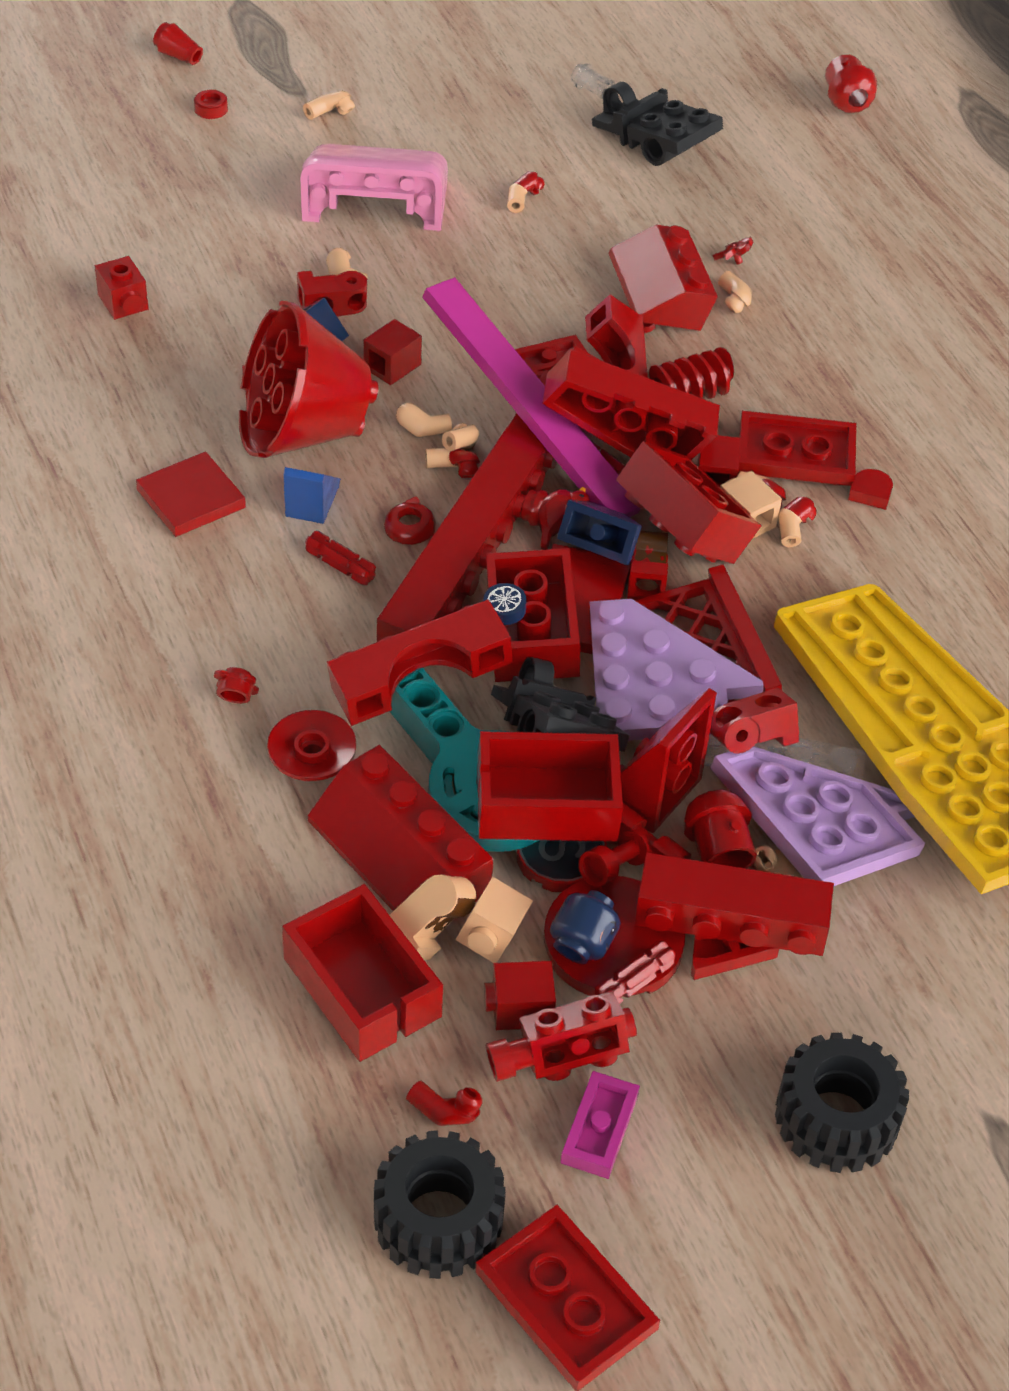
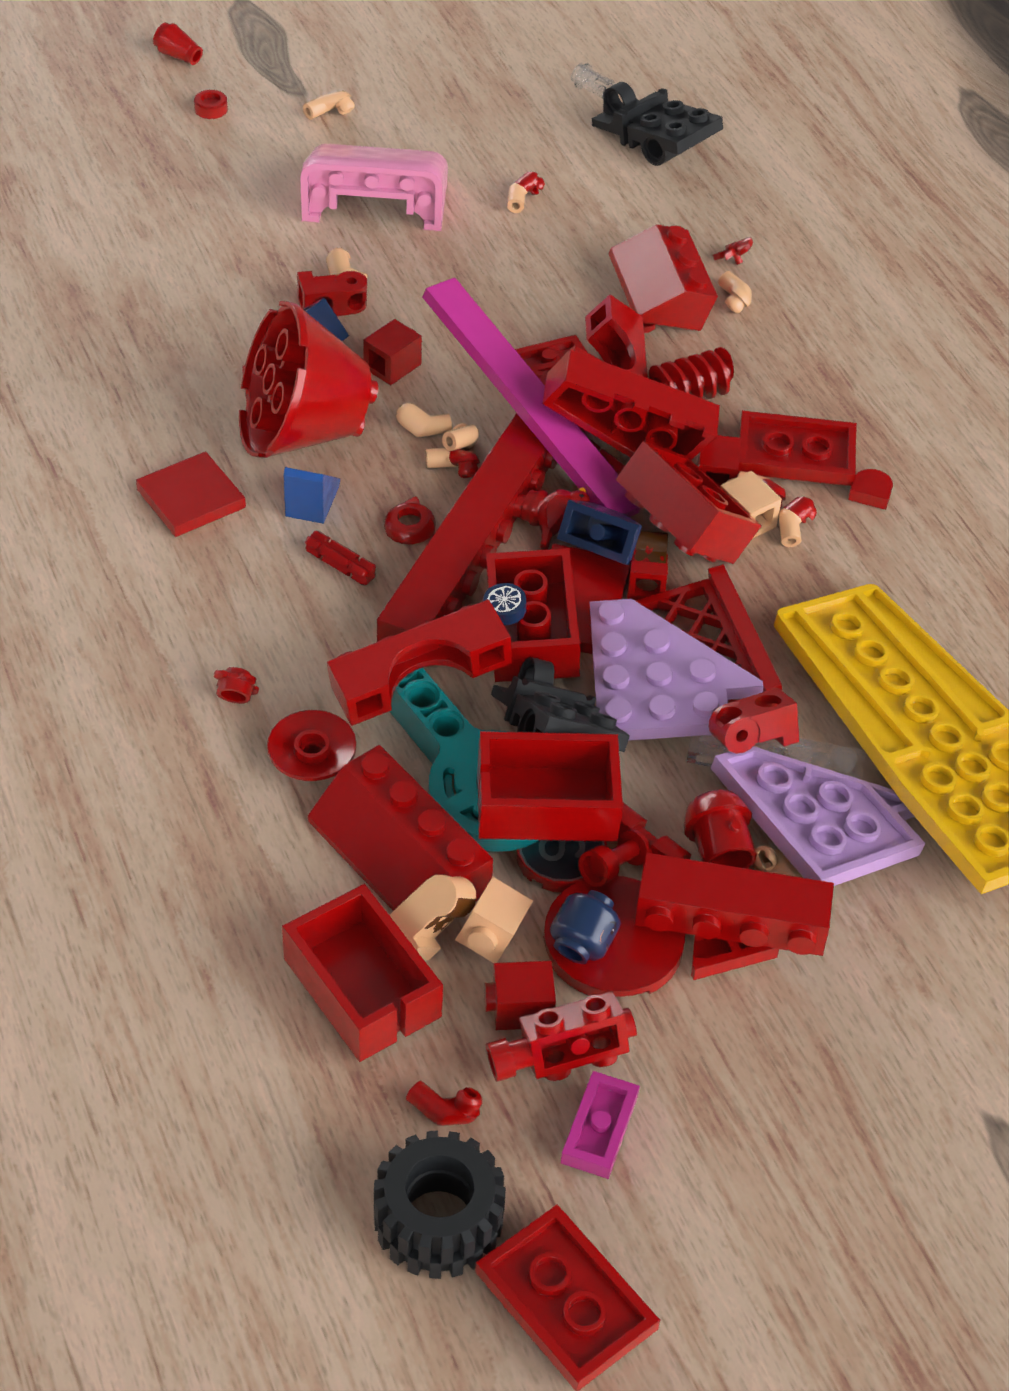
(121, 287): red brick -> none
(638, 971): axle -> none
(669, 762): red slope -> none
(835, 1135): black tyre -> none
(850, 84): red piece -> none

